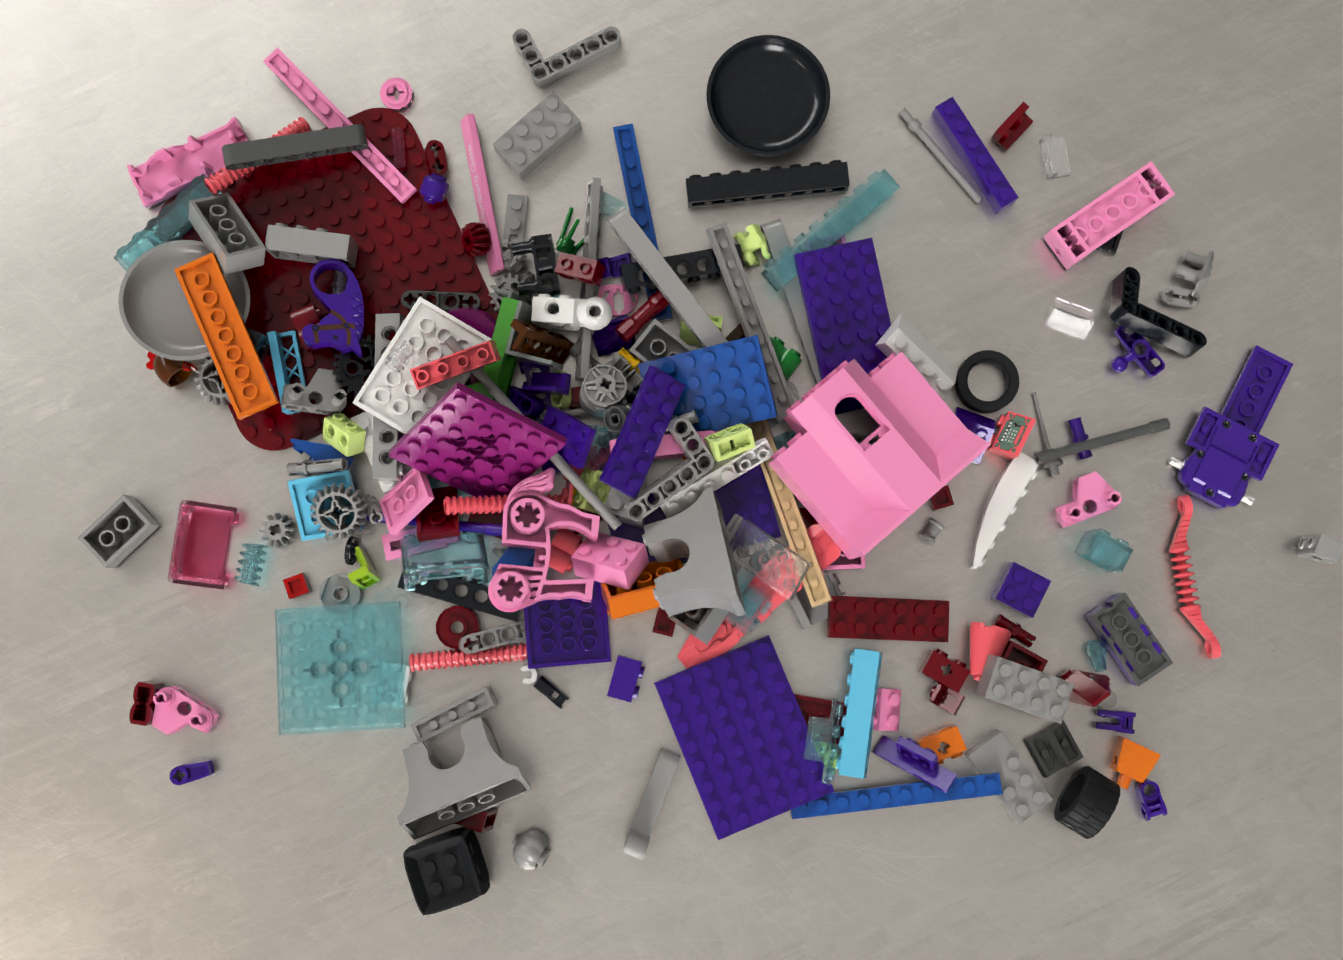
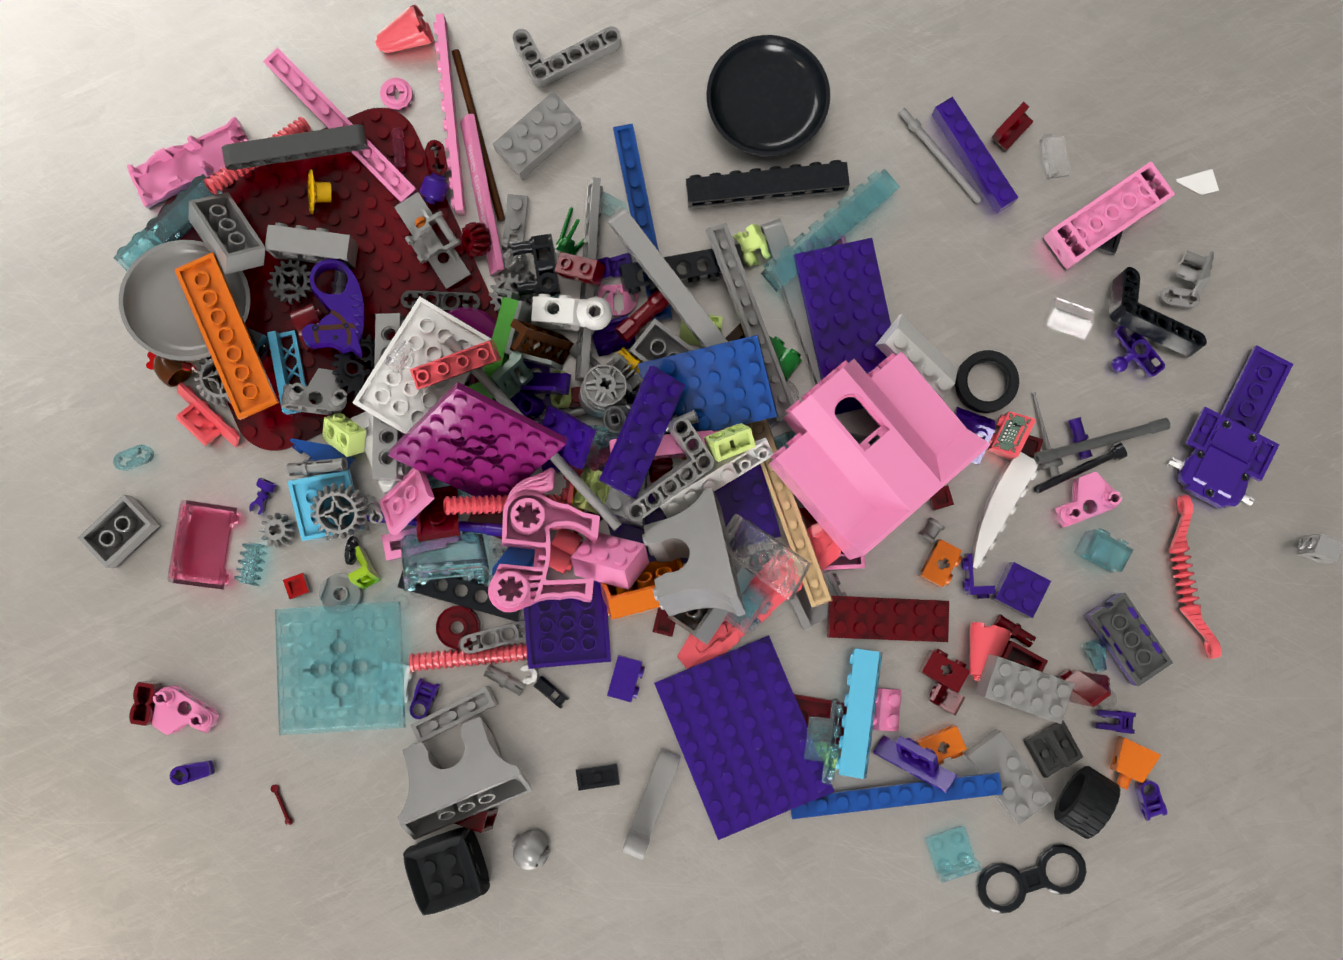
(132, 453): none -> clear light blue beam
(202, 420): none -> coral bracket
(266, 487): none -> dark purple piece
(275, 789): none -> dark red hinge
(284, 288): none -> dark grey gear
(317, 192): none -> yellow wheel
(405, 32): none -> coral cone
(424, 697): none -> dark purple piece
(426, 243): none -> light grey piece
(448, 107): none -> bright pink plate
(471, 110): none -> reddish brown piece
(504, 680): none -> light grey pin
(507, 379): none -> sand green plate
(597, 776): none -> black plate
(659, 468): none -> dark red gear
(939, 552): none -> orange brick
(952, 854): none -> clear light blue bracket
(968, 583): none -> dark purple bracket
(1031, 879): none -> black bar
(1032, 445): none -> dark red tile
(1116, 452): none -> black piece
(1201, 182): none -> white sticker

